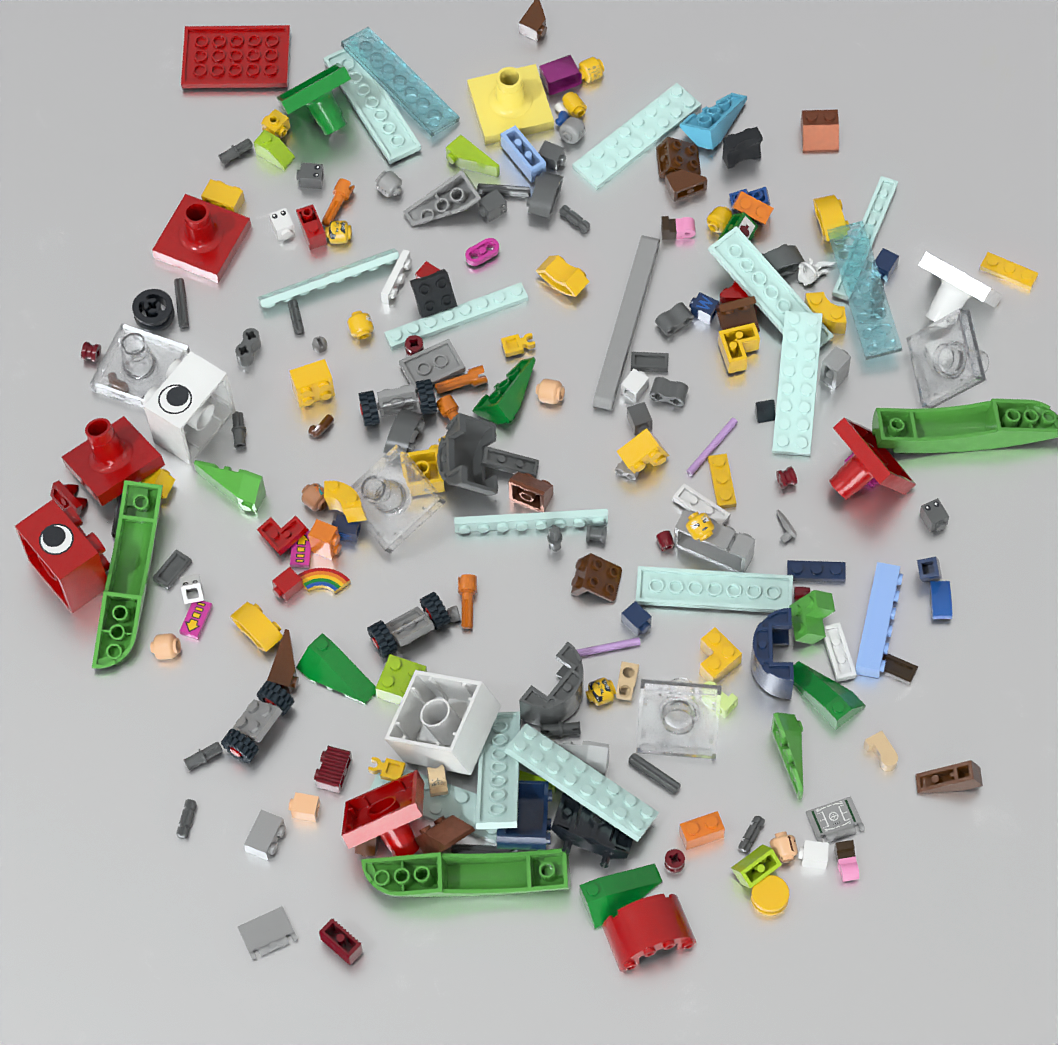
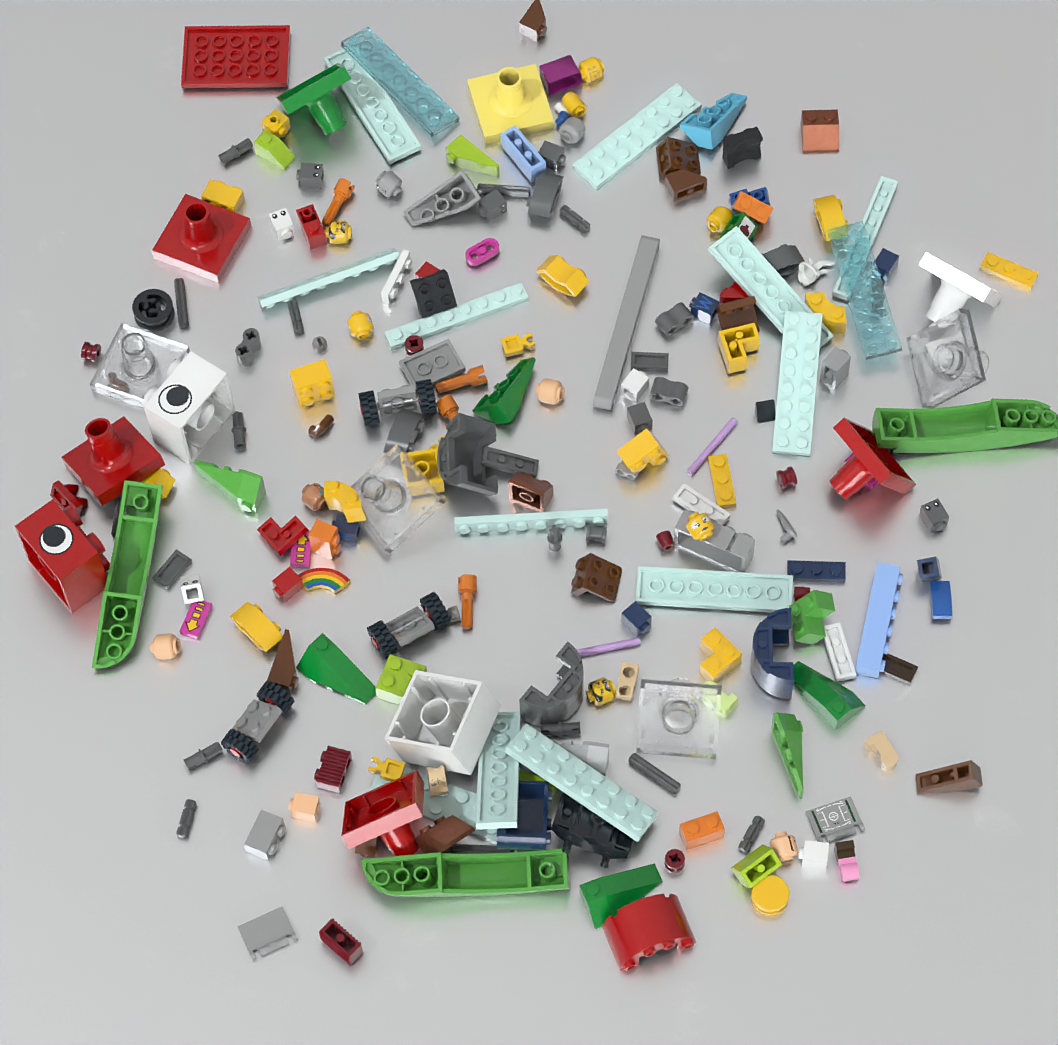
(677, 228): leg -> none

